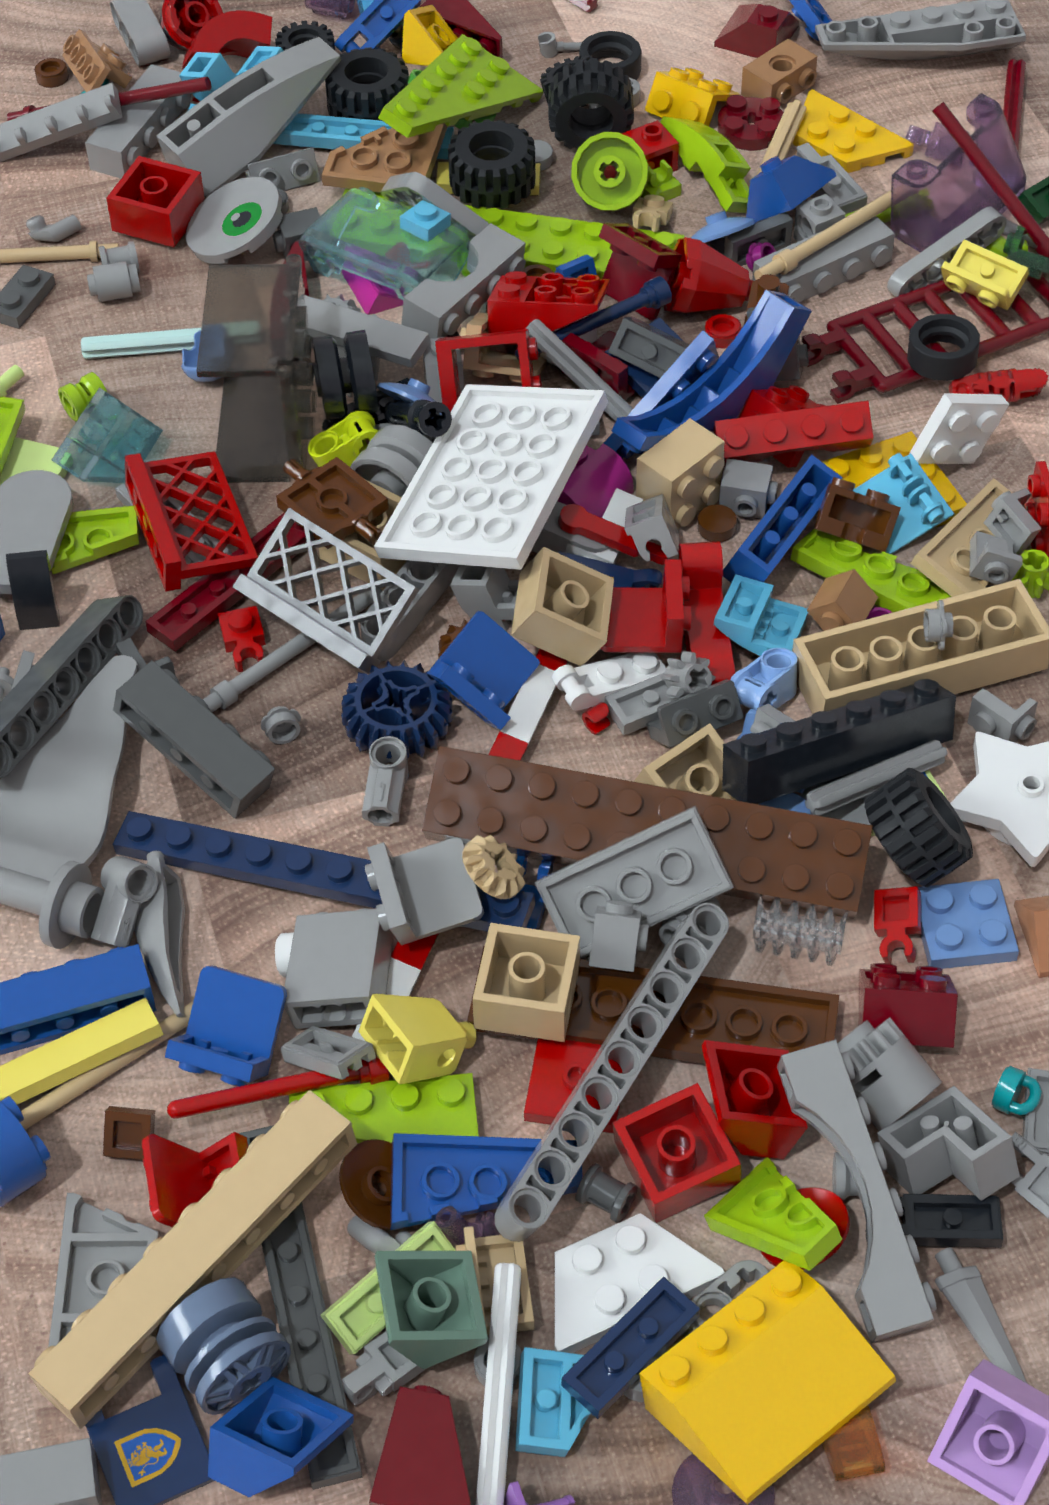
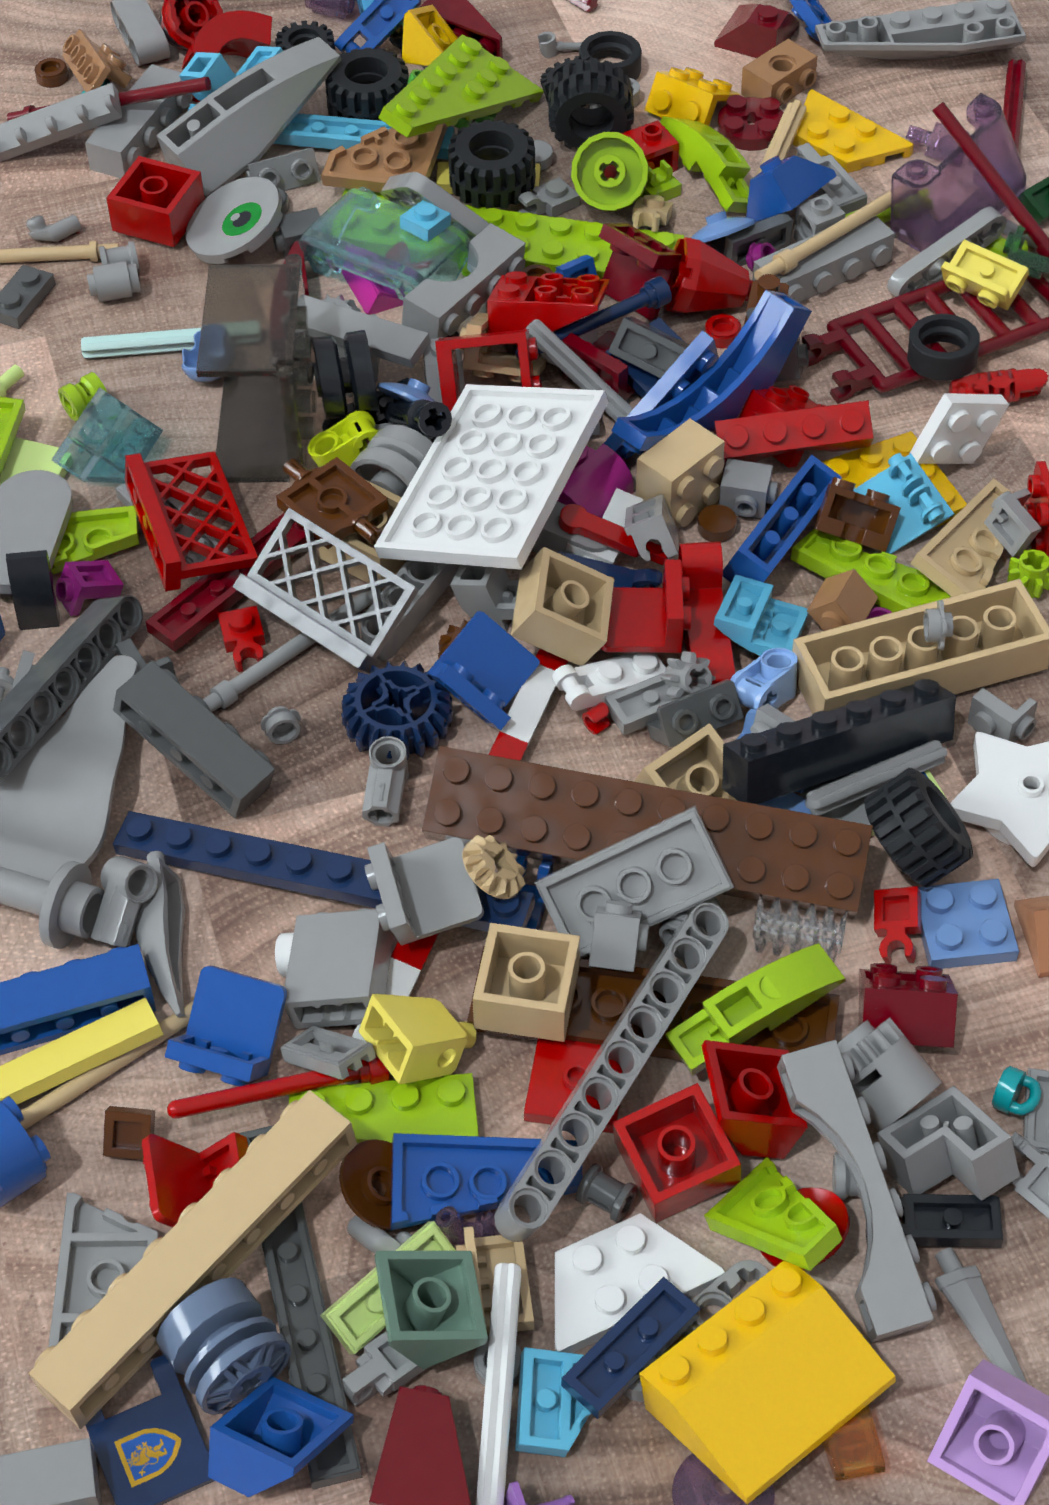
(86, 581): none -> magenta bracket
(550, 198): none -> light grey plate
(756, 1002): none -> lime slope
(993, 558): light grey bracket -> none

